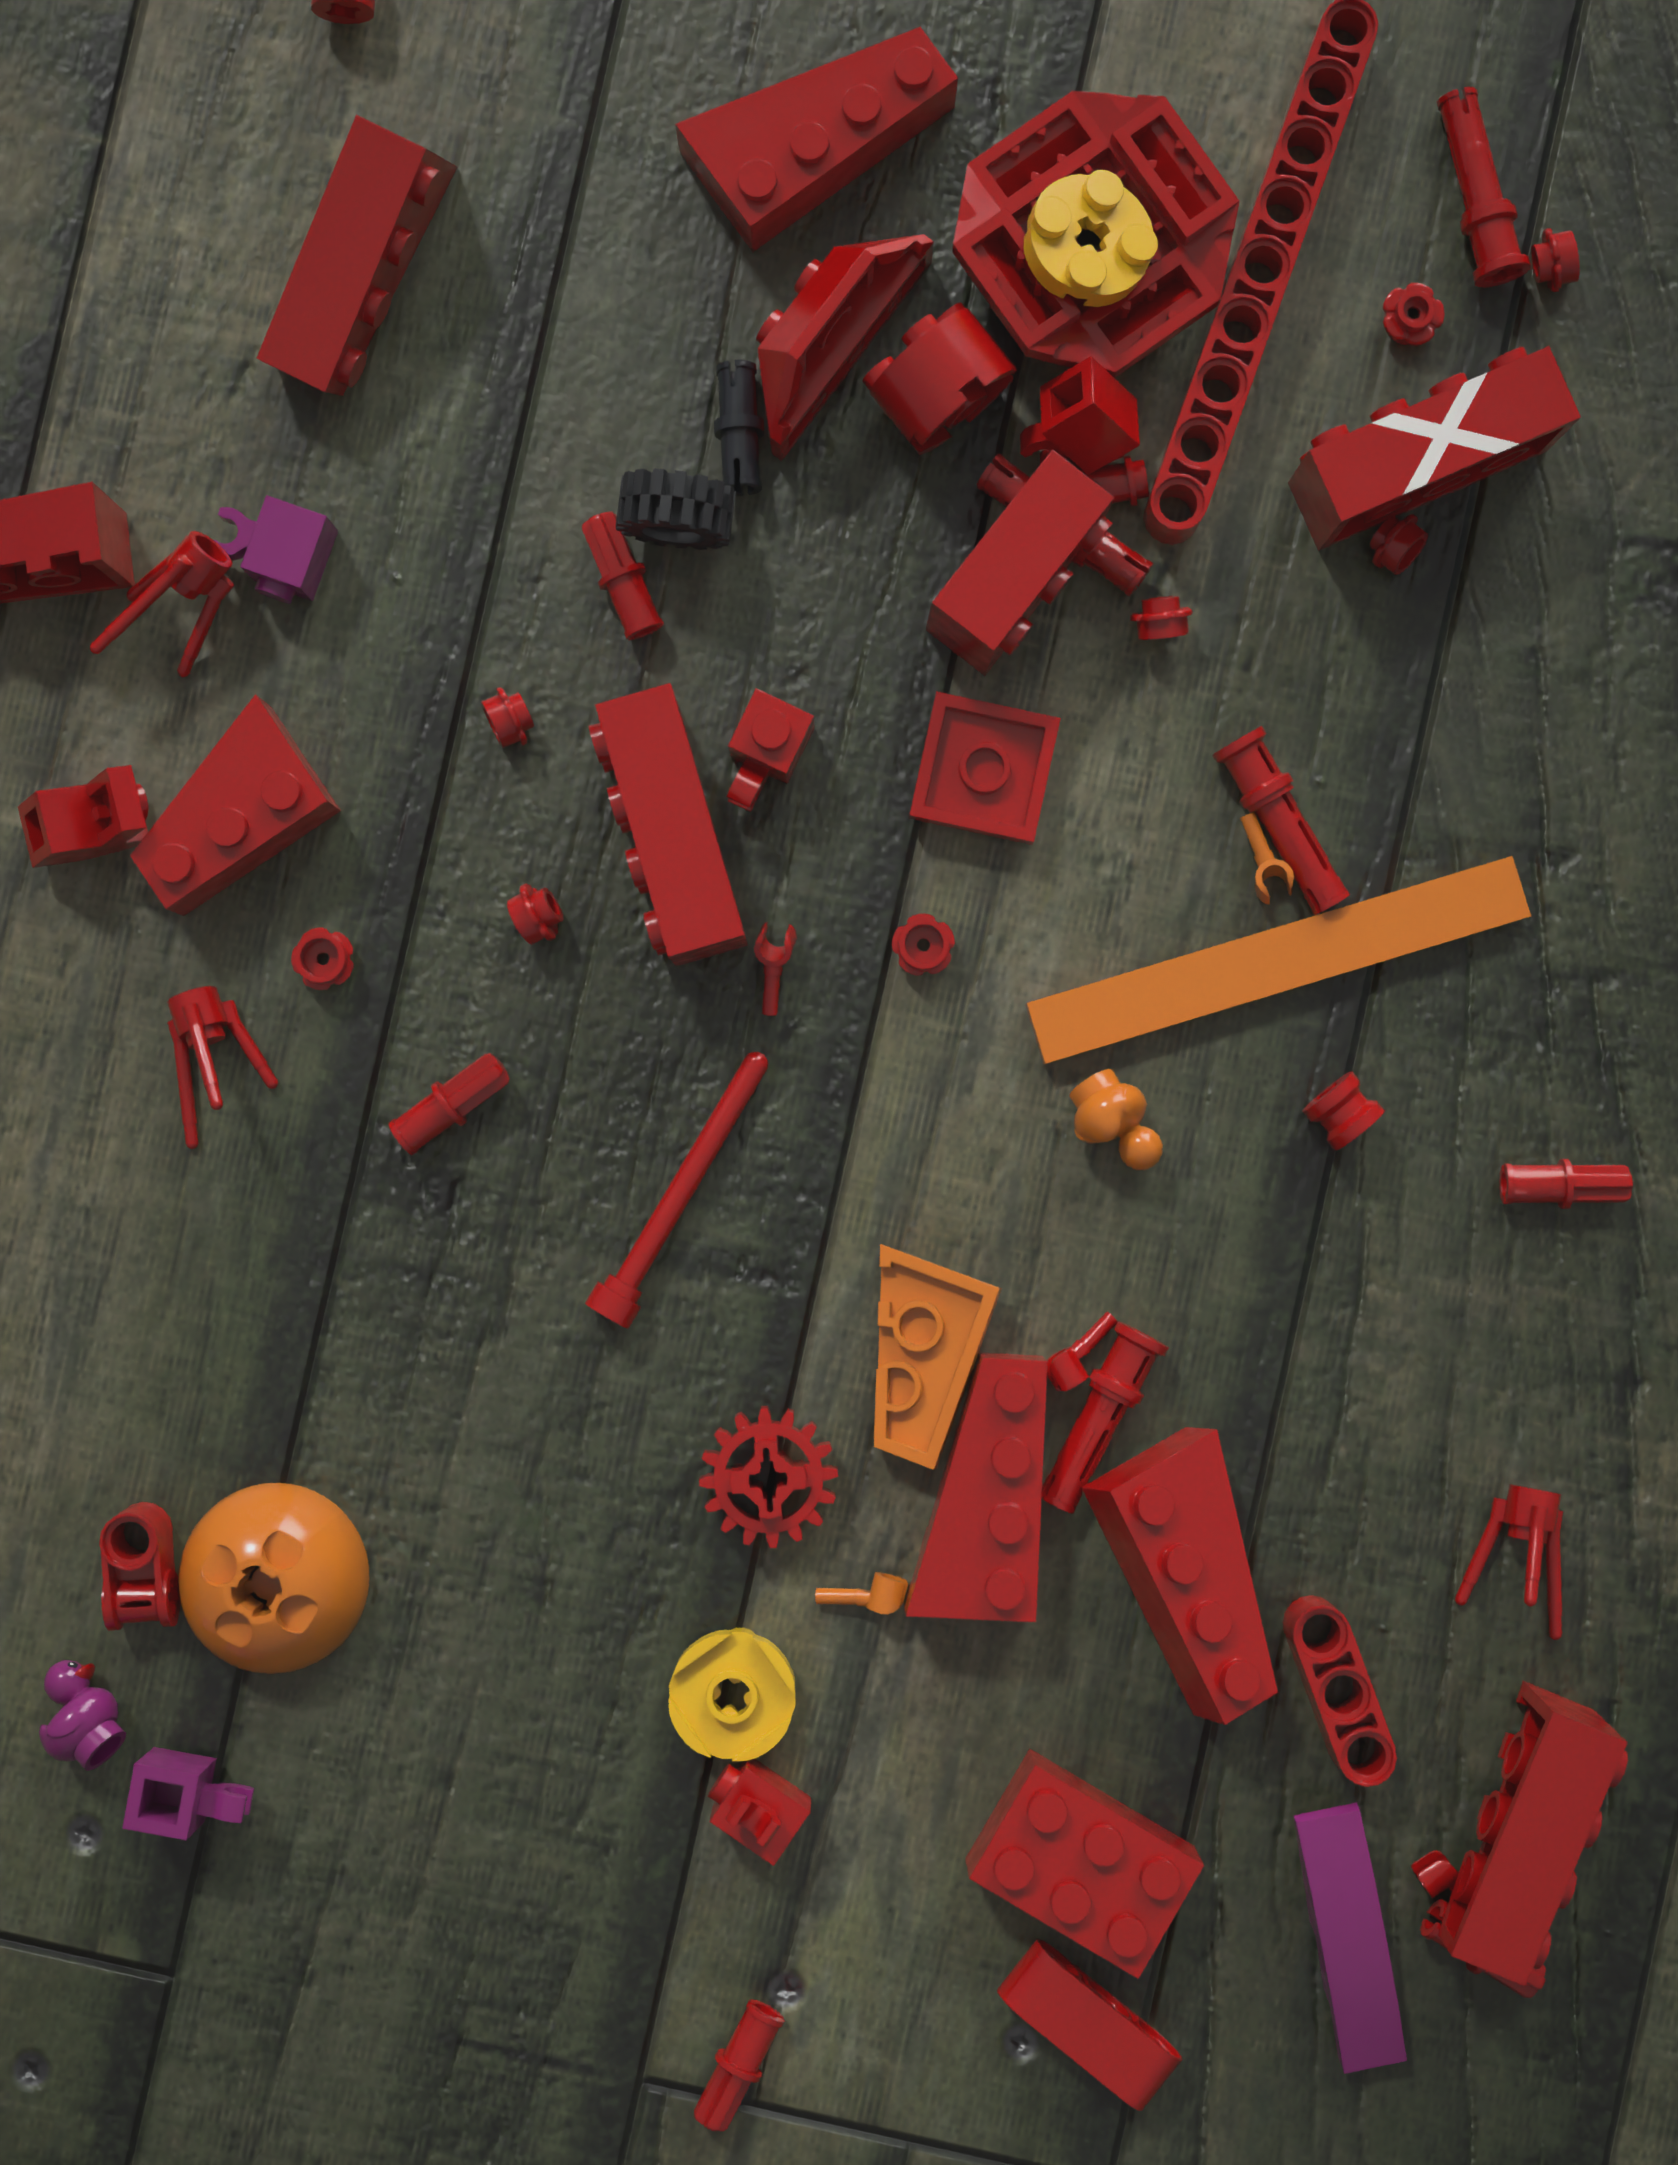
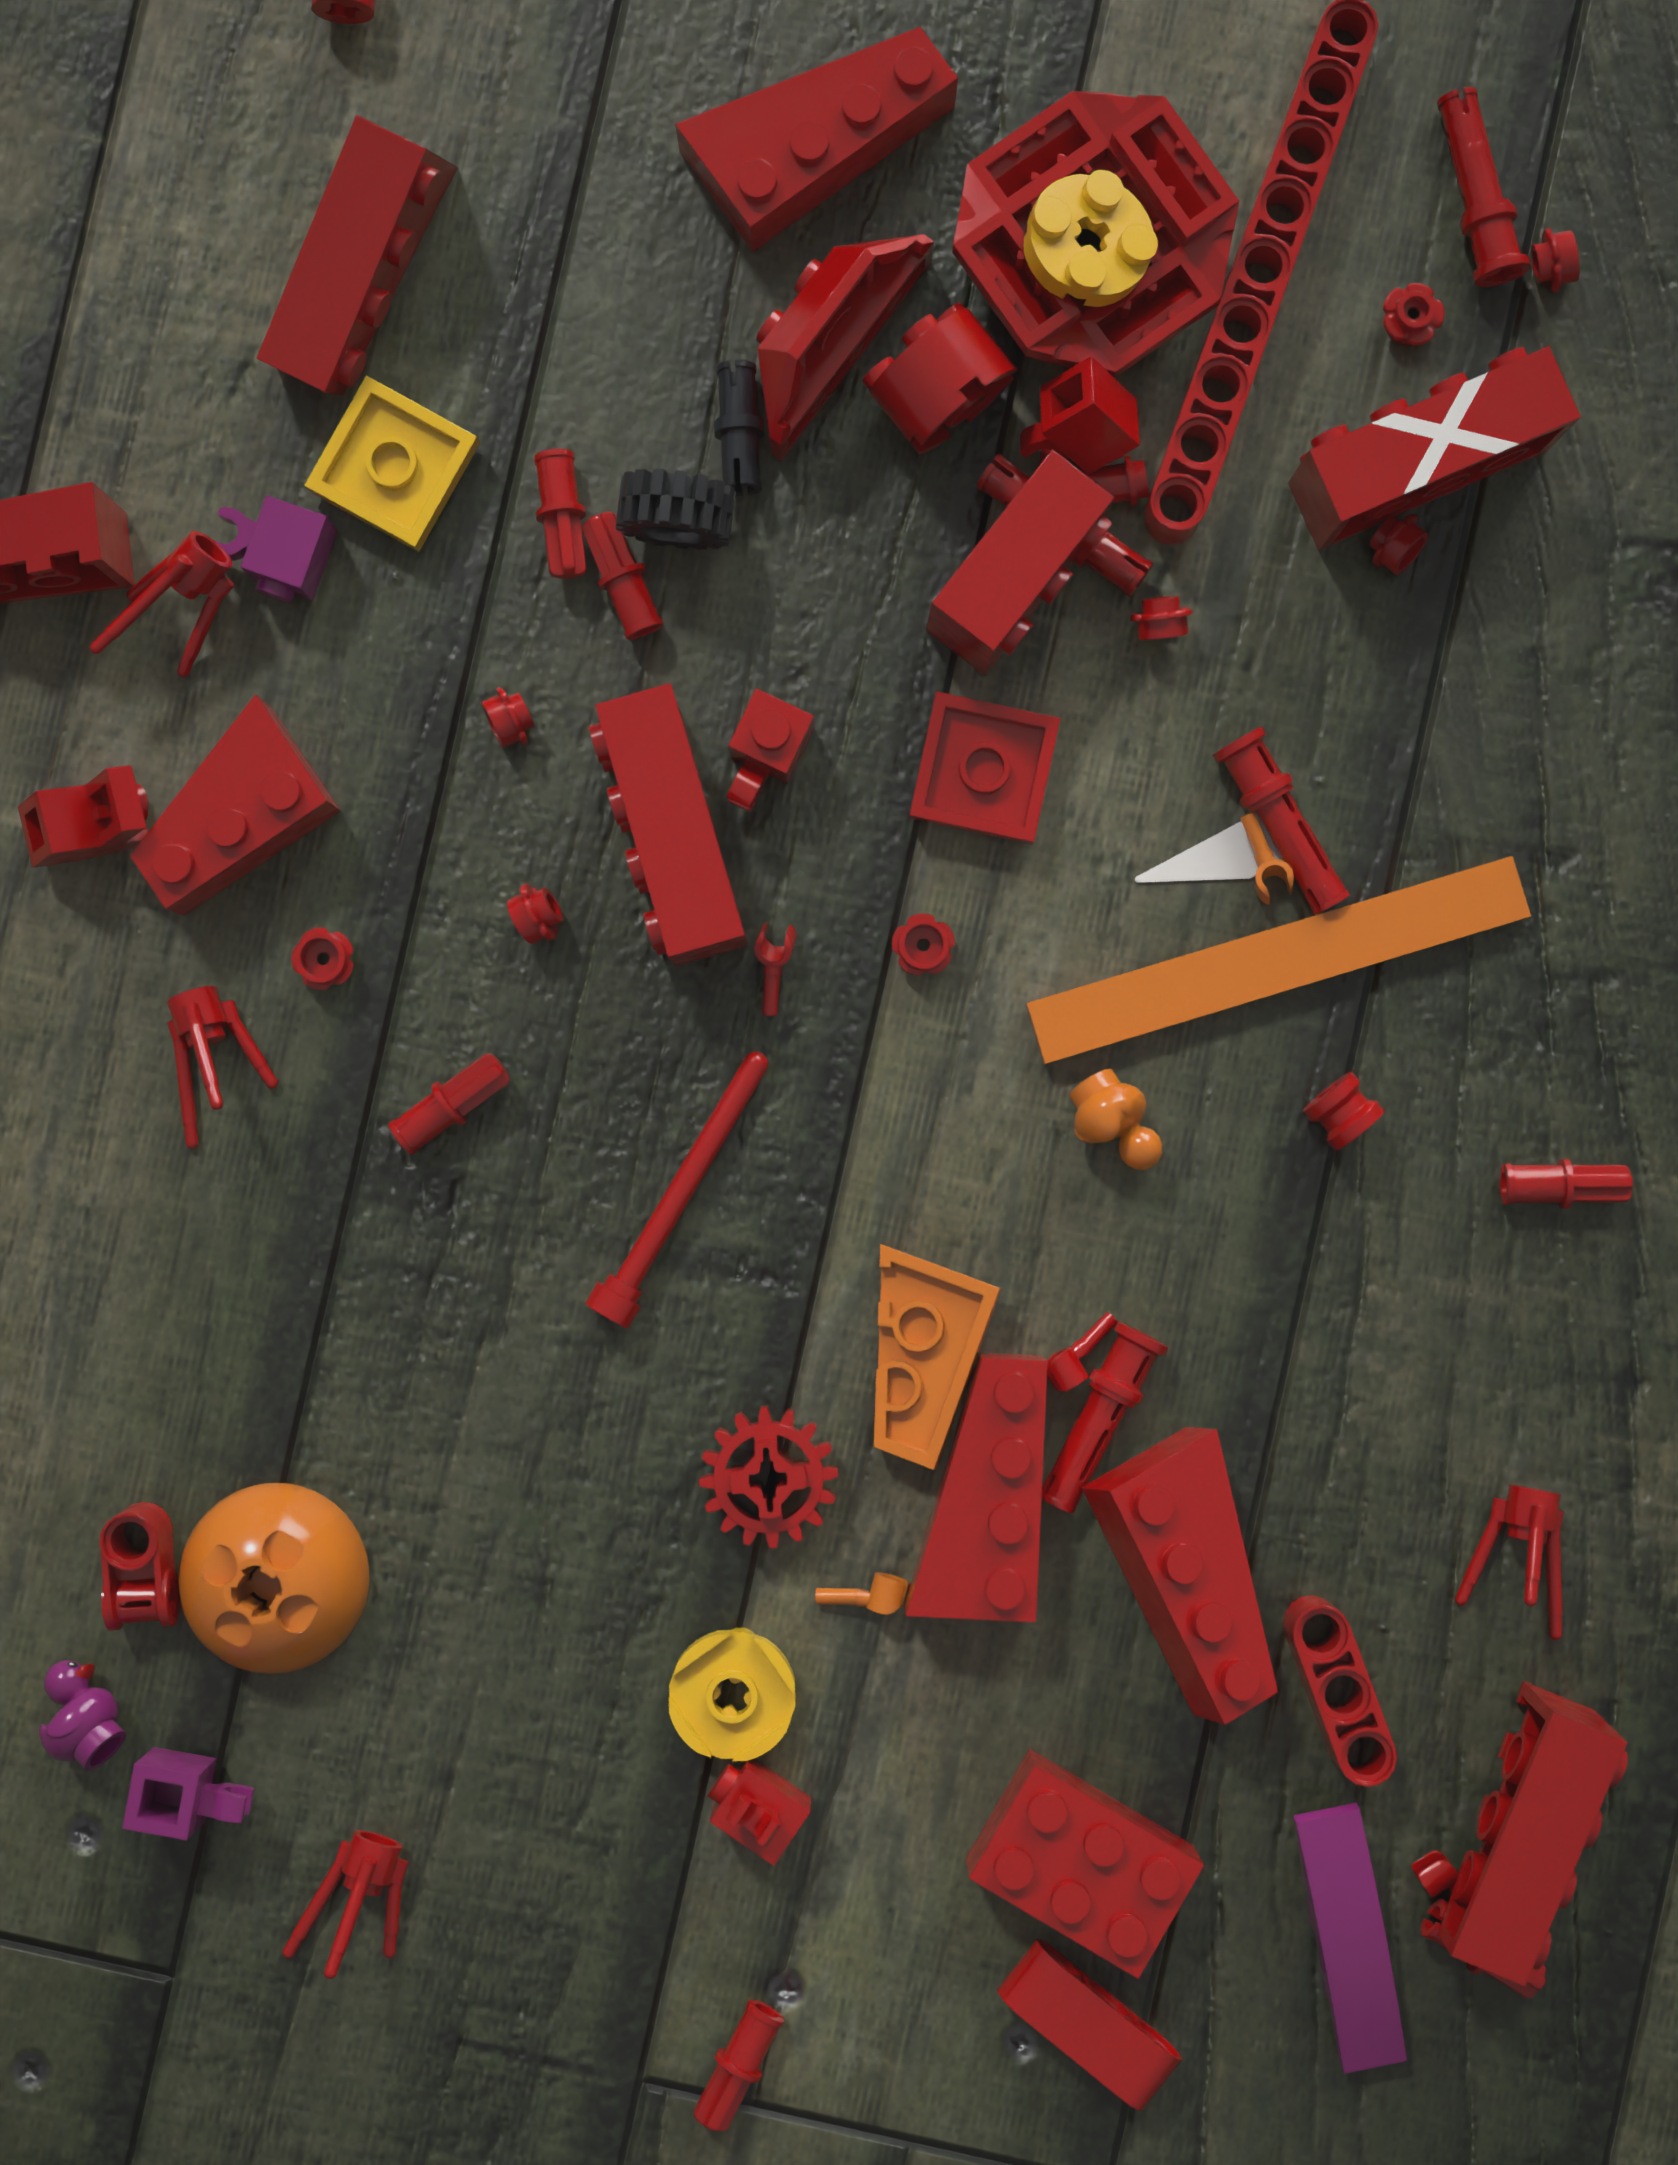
(369, 1864): none -> red plant
(392, 463): none -> yellow plate
(560, 513): none -> red axle
(1216, 858): none -> white sticker

